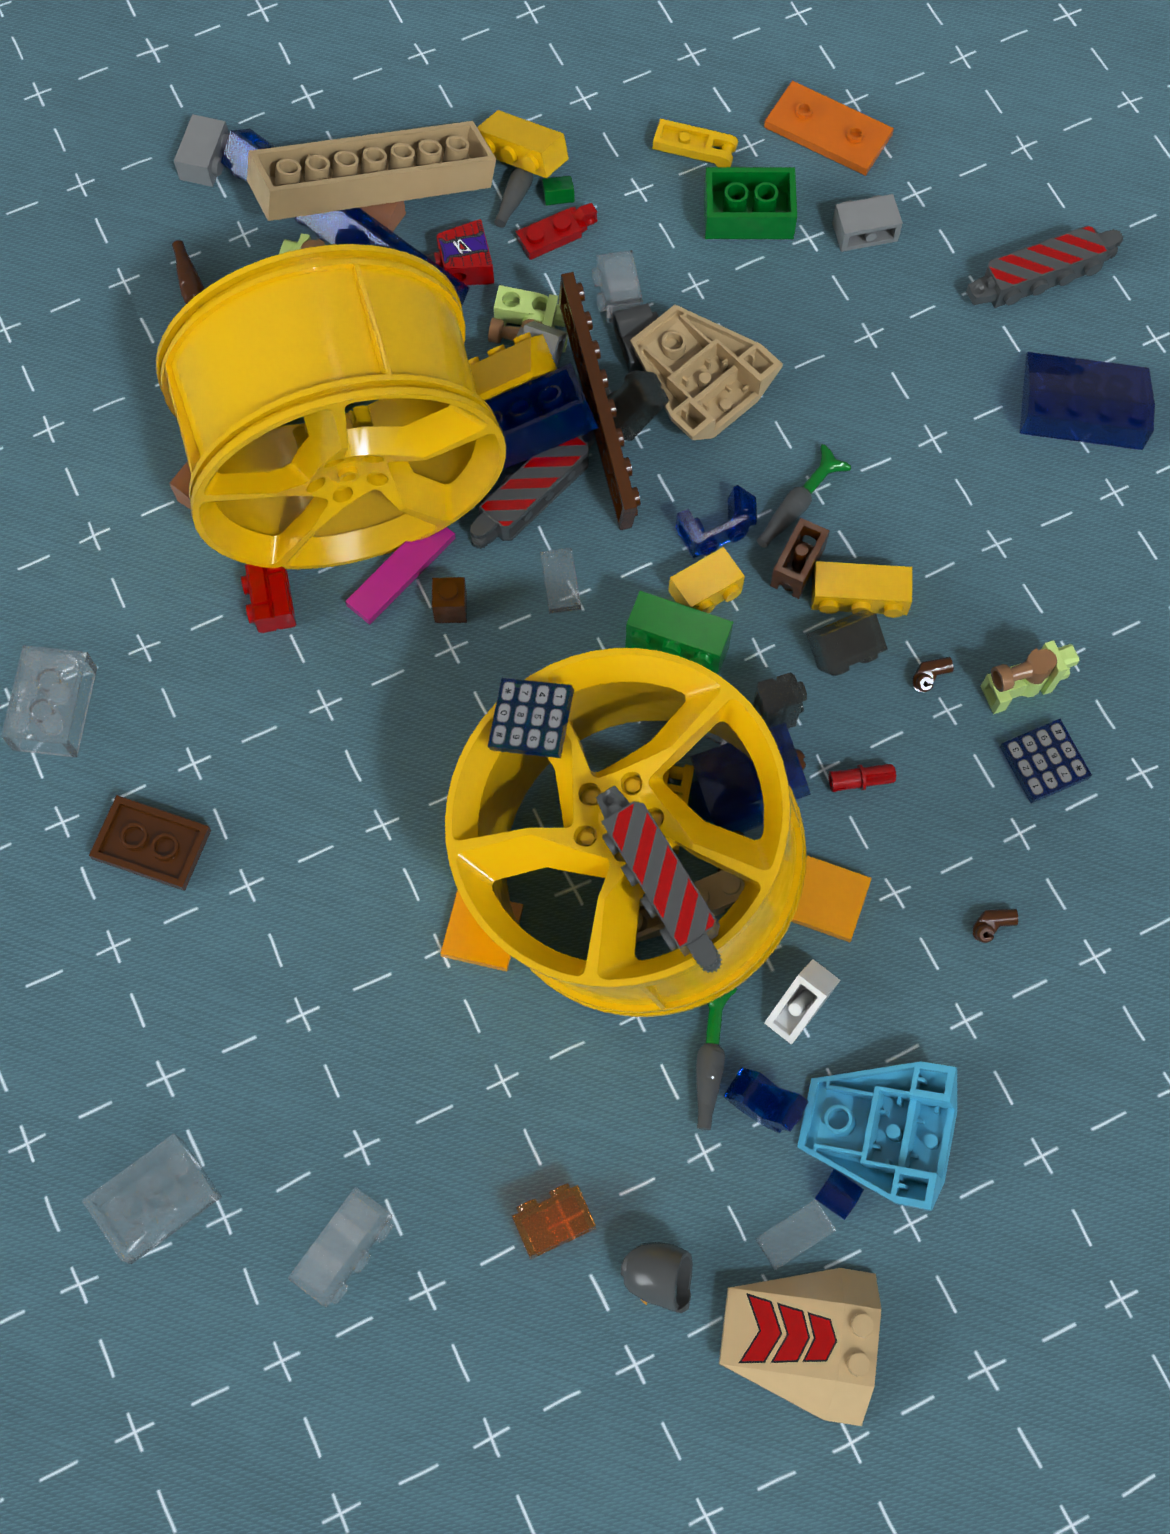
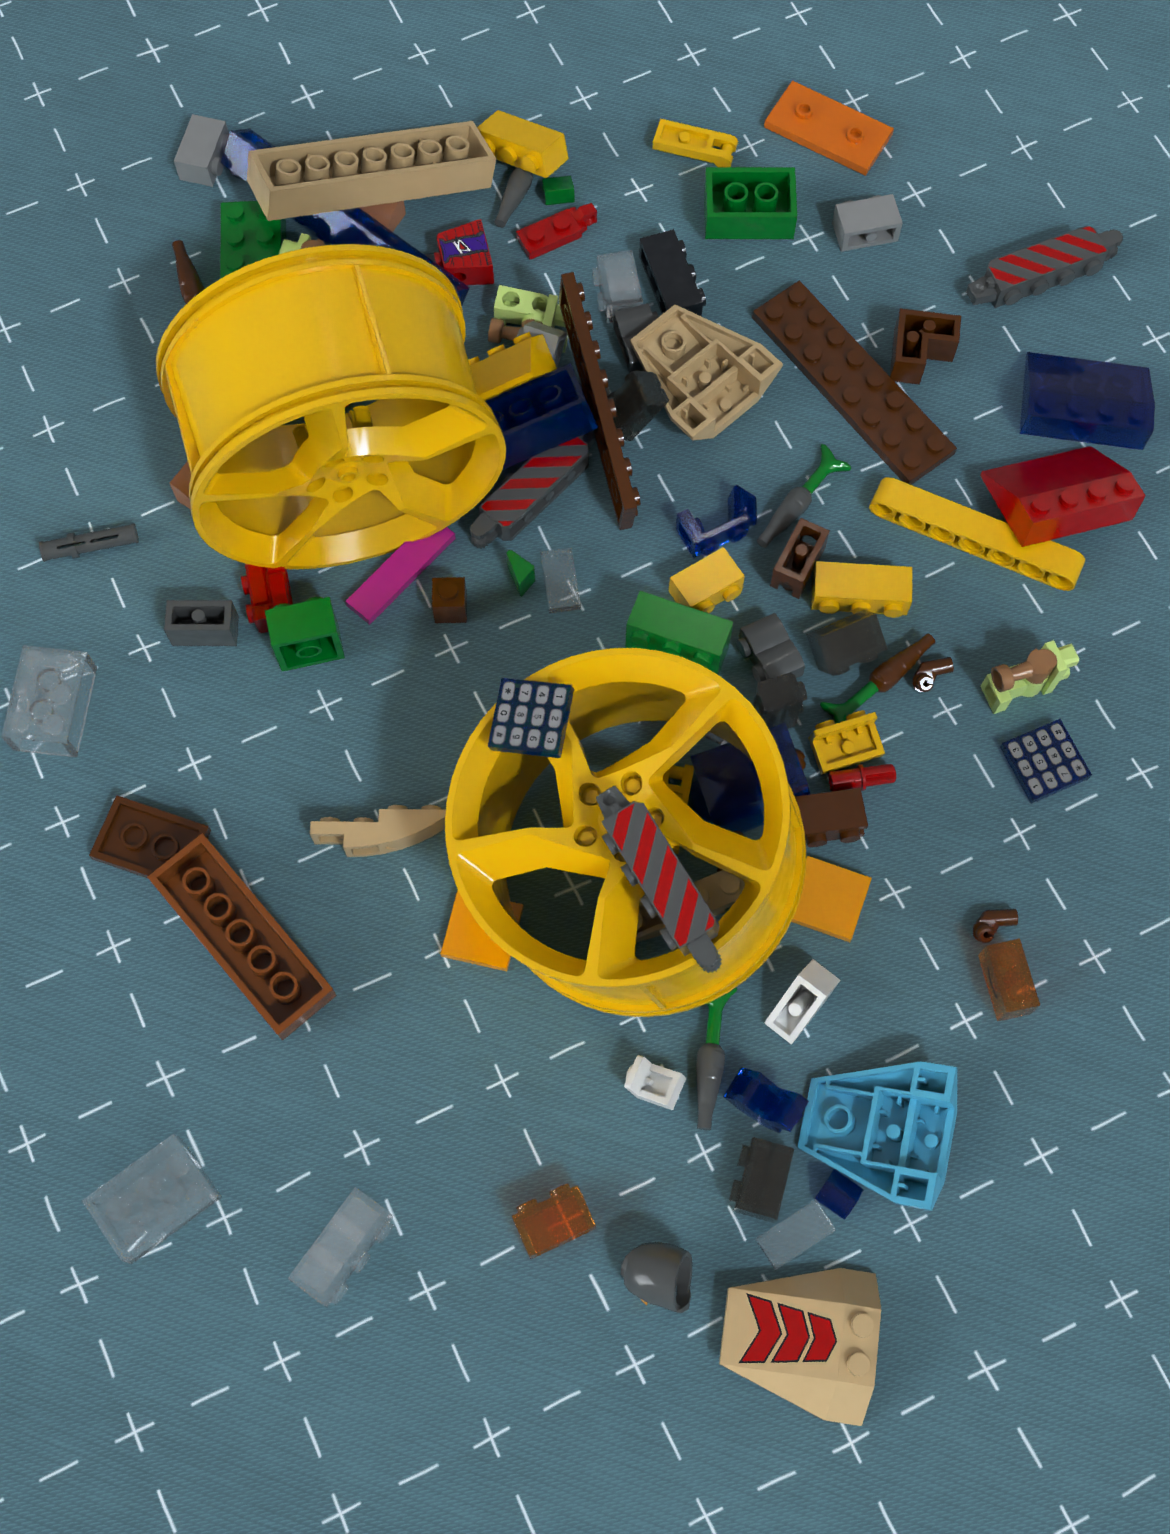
(51, 549): none -> dark grey pin
(201, 622): none -> dark grey brick
(242, 936): none -> dark orange brick
(247, 235): none -> green brick
(304, 633): none -> green brick
(394, 831): none -> tan slope
(521, 571): none -> green slope
(654, 1083): none -> white bracket
(669, 272): none -> black brick
(762, 1179): none -> clear smoke brick
(769, 649): none -> dark grey brick
(833, 816): none -> reddish brown brick
(846, 742): none -> yellow bracket
(854, 383): none -> reddish brown plate
(881, 678): none -> reddish brown piece
(919, 338): none -> reddish brown brick
(975, 534): none -> yellow beam
(1008, 980): none -> clear orange brick
(1063, 494): none -> red slope

